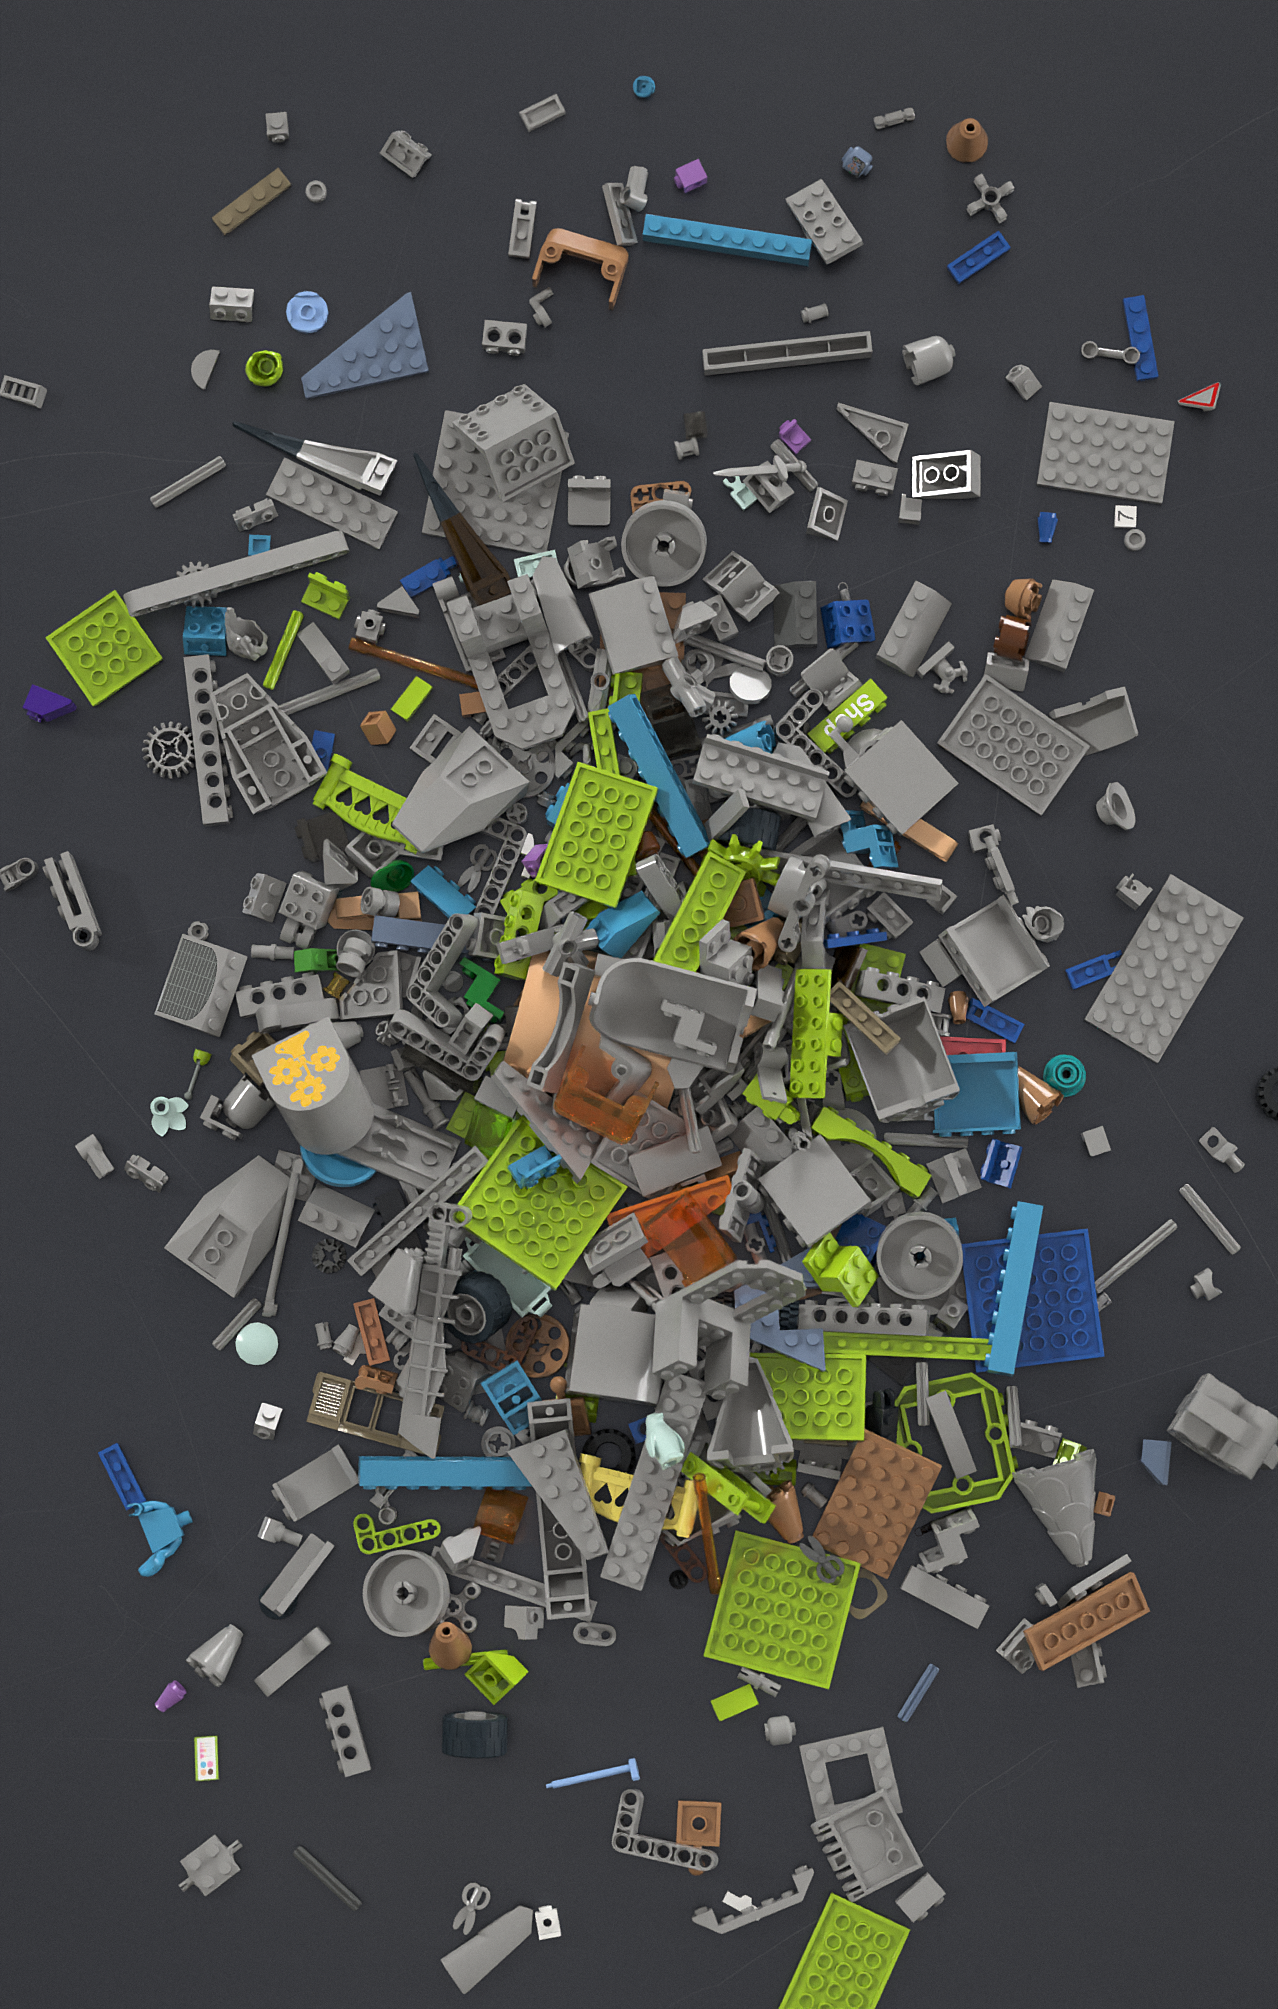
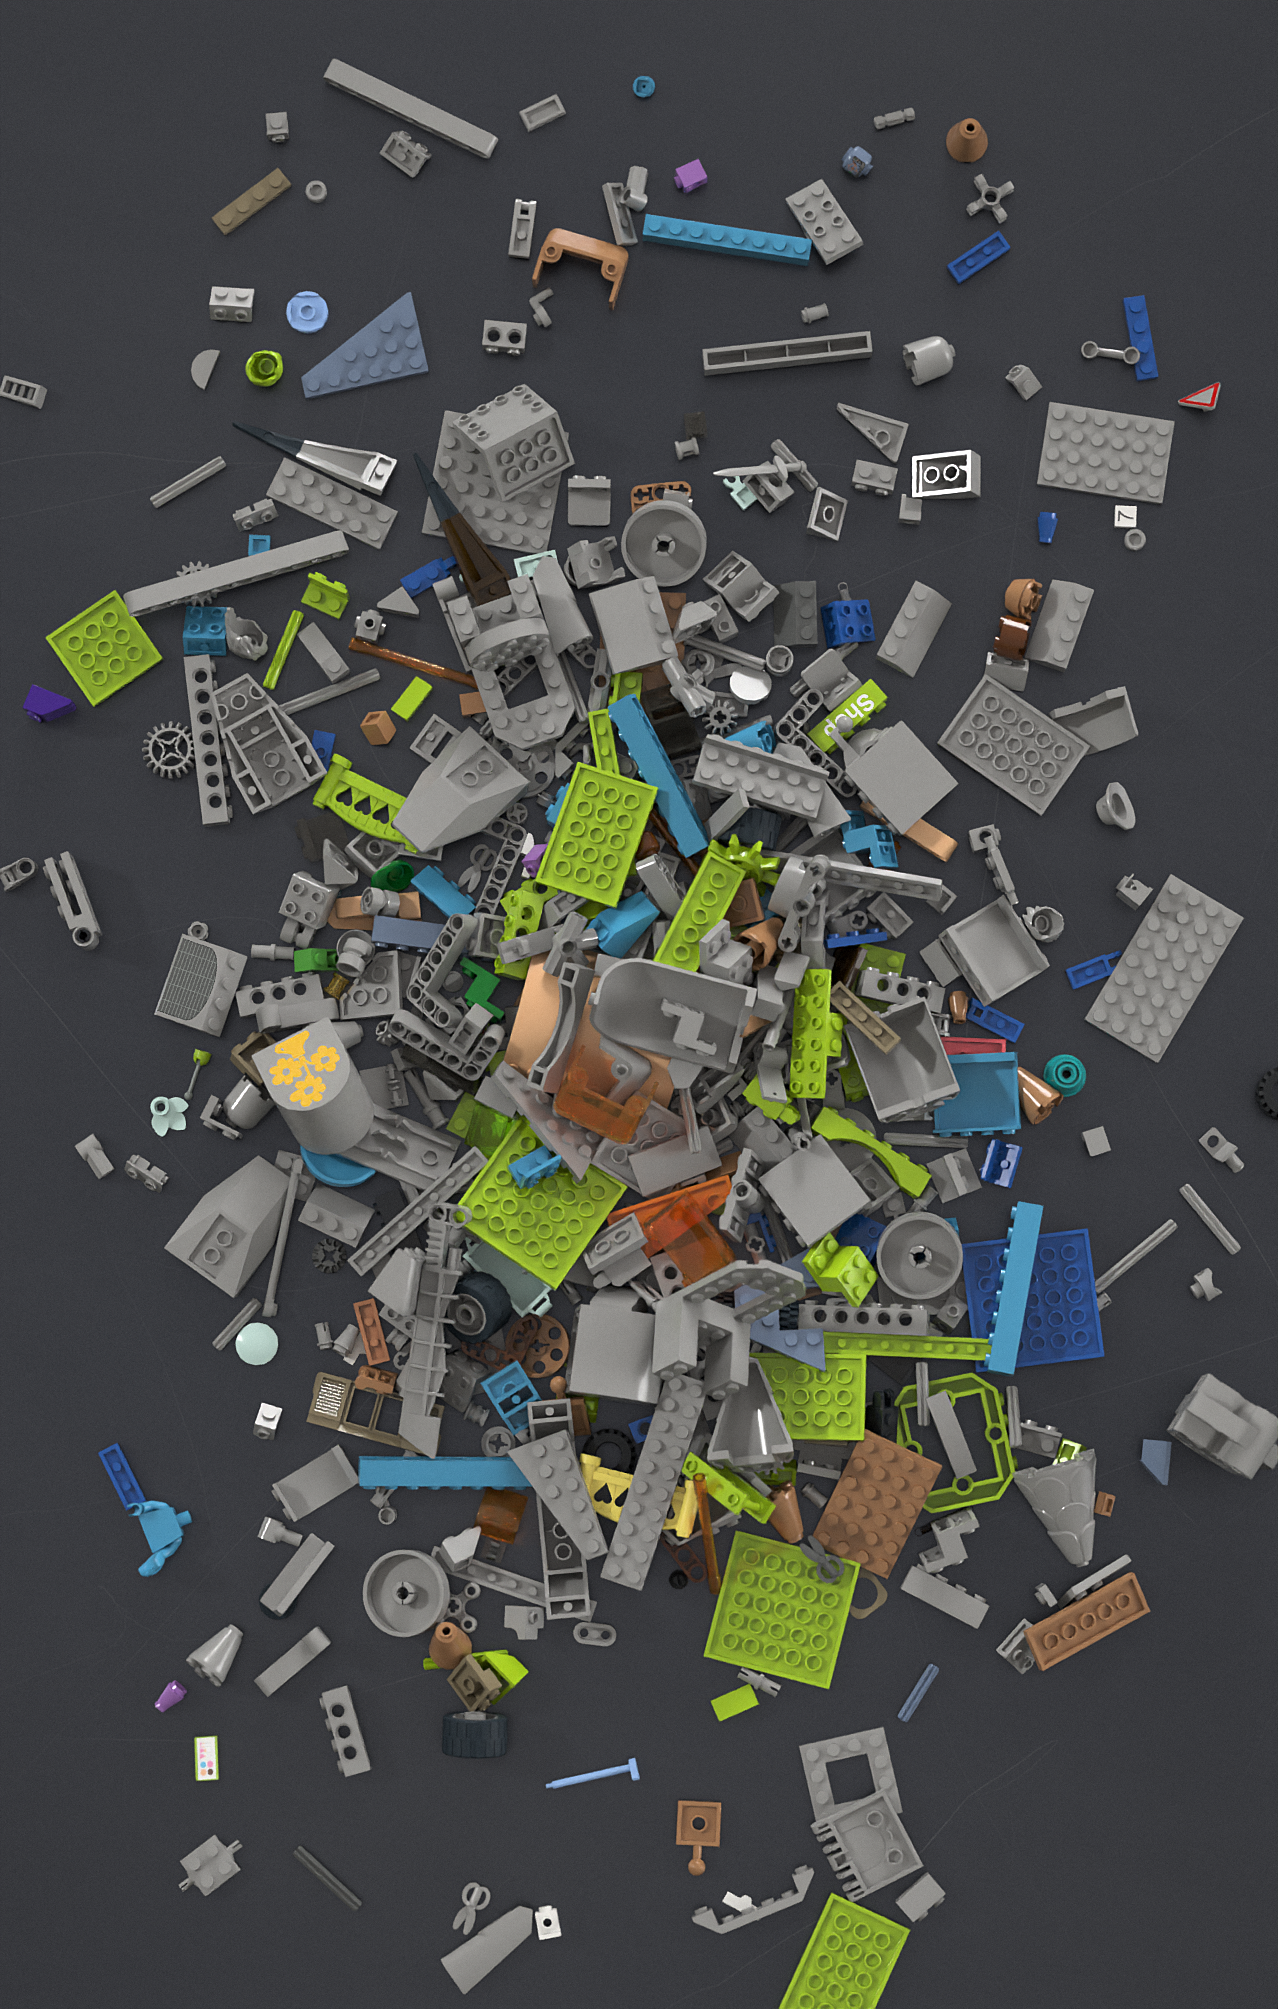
(264, 897): light grey bracket -> none
(398, 1532): lime beam -> none
(410, 108): none -> light grey beam
(474, 1685): none -> dark tan plate
(507, 644): none -> light grey piece
(655, 1844): light grey beam -> none
(663, 1441): light aqua animal -> none
(779, 1730): light grey head -> none
(791, 970): none -> light grey slope
(793, 436): medium lavender bracket -> none
(943, 669): light grey piece -> none
(1087, 1666): light grey bracket -> none

